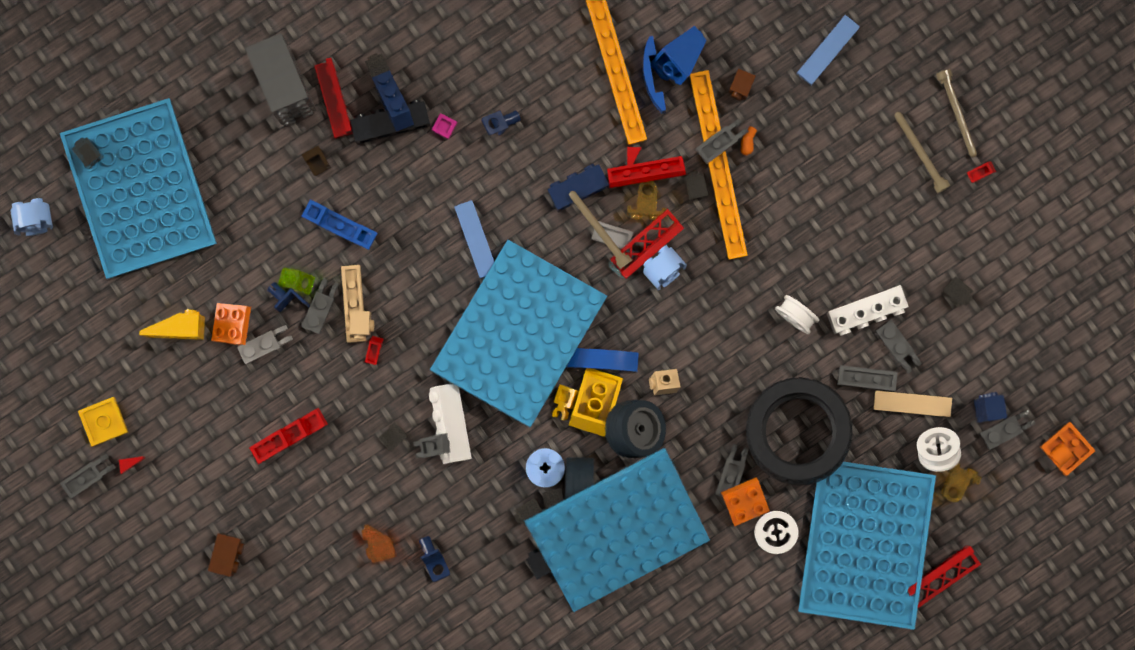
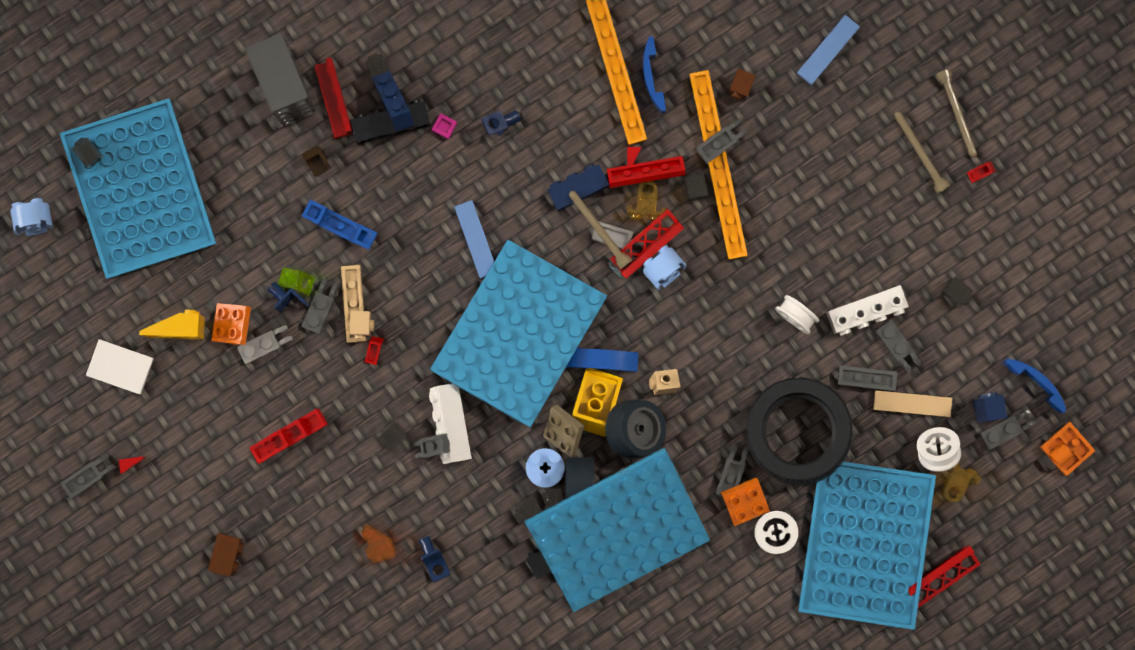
(103, 421): yellow tile -> none
(119, 366): none -> white tile
(563, 430): none -> dark tan plate
(565, 399): yellow plate -> none
(679, 56): blue slope -> none
(747, 141): orange arm -> none
(1054, 399): none -> blue slope

